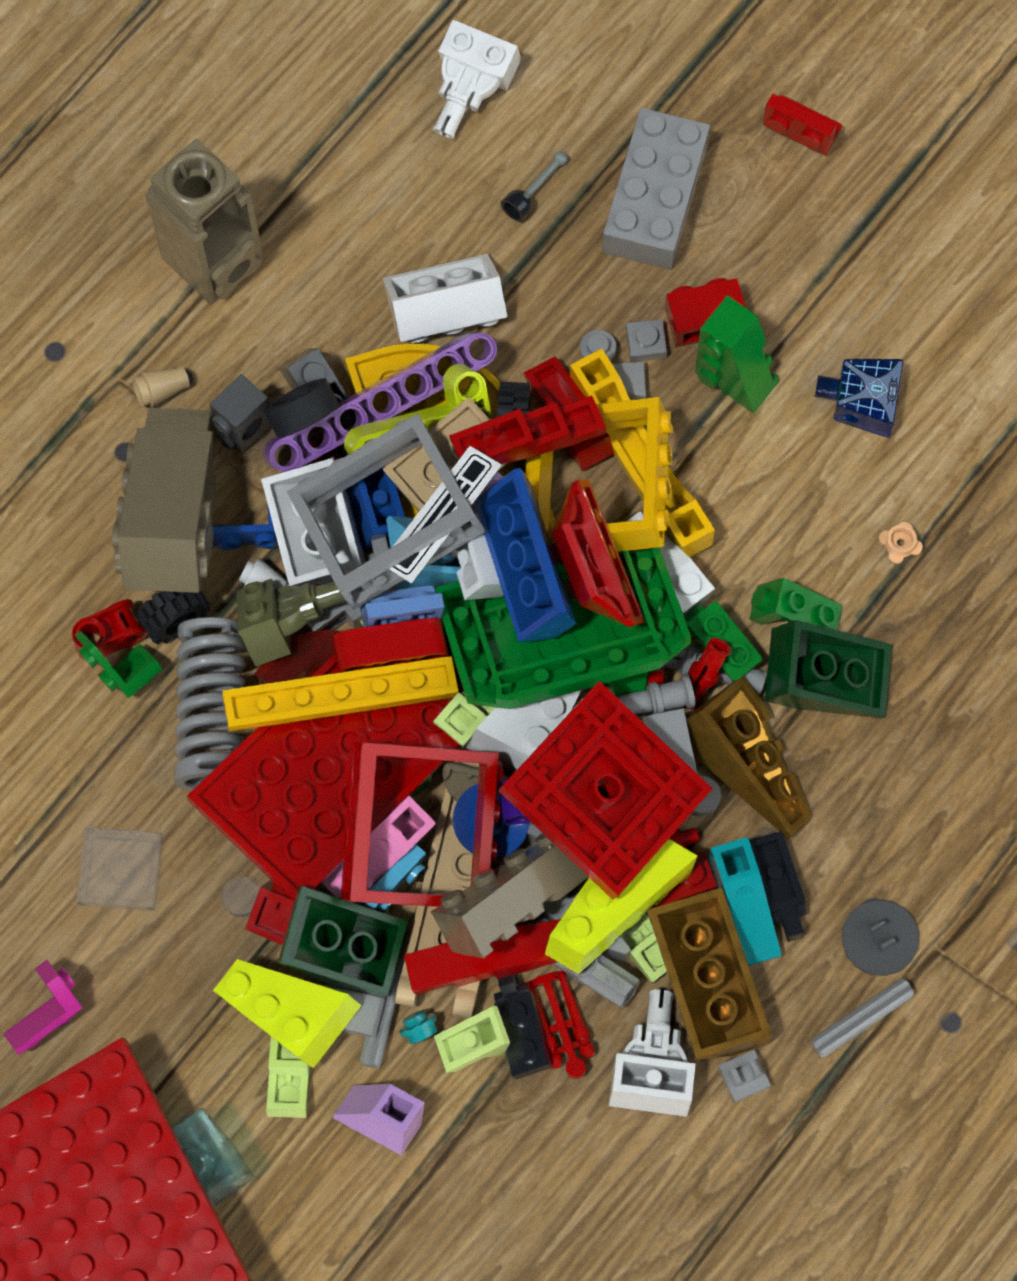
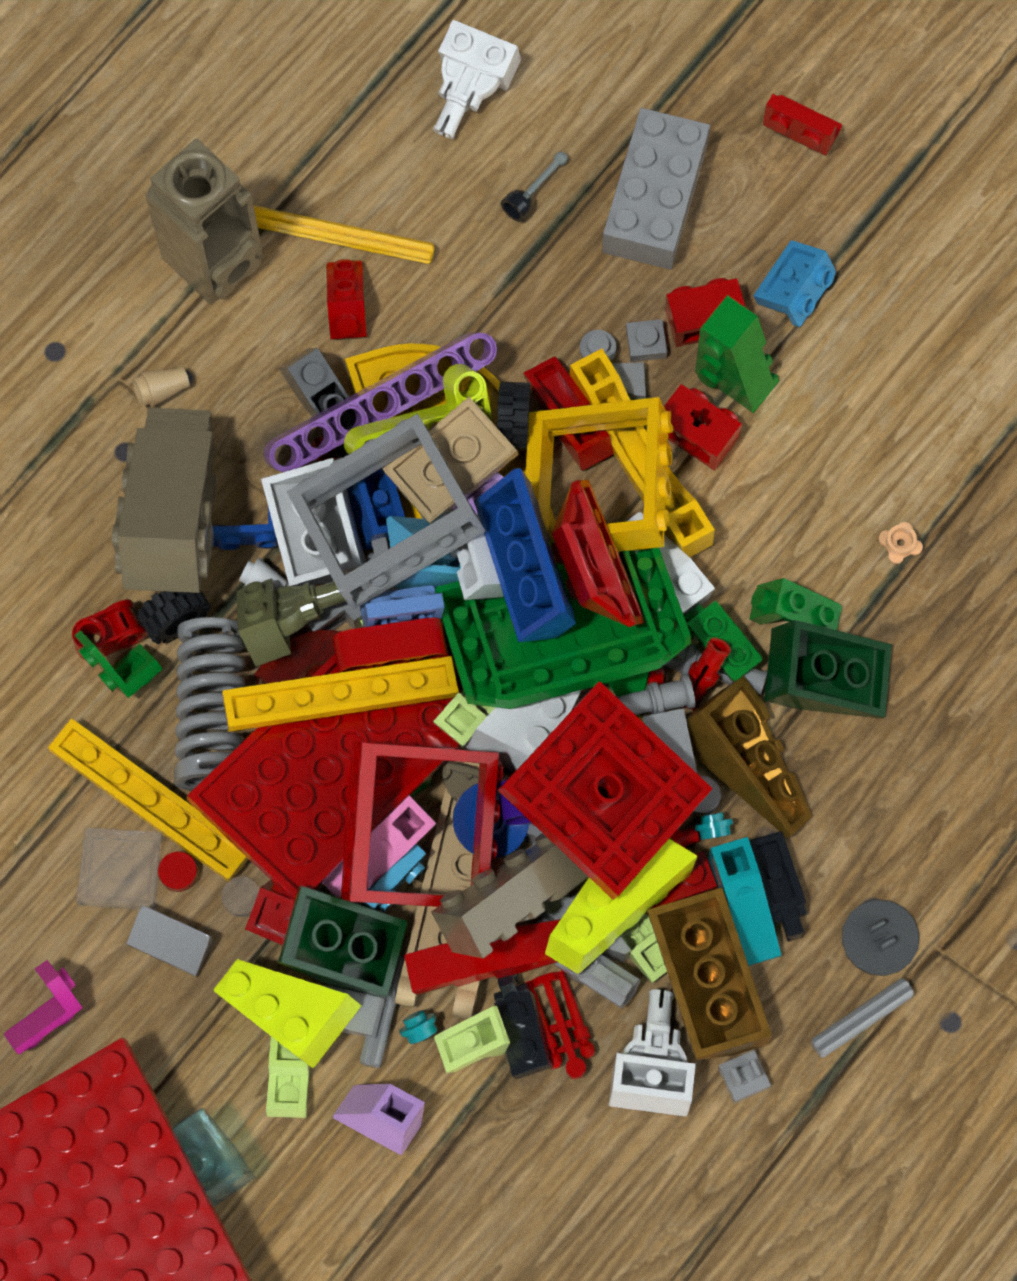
(147, 798): none -> yellow plate
(169, 940): none -> light grey slope
(178, 871): none -> red tile
(240, 415): dark grey brick -> none
(301, 407): black tyre -> none
(344, 235): none -> yellow axle
(345, 299): none -> red bracket
(445, 298): white slope -> none
(472, 474): white sticker -> none
(533, 433): red slope -> none
(707, 442): none -> red brick
(714, 826): none -> teal plate
(796, 281): none -> dark azure bracket
(864, 393): clear blue torso -> none

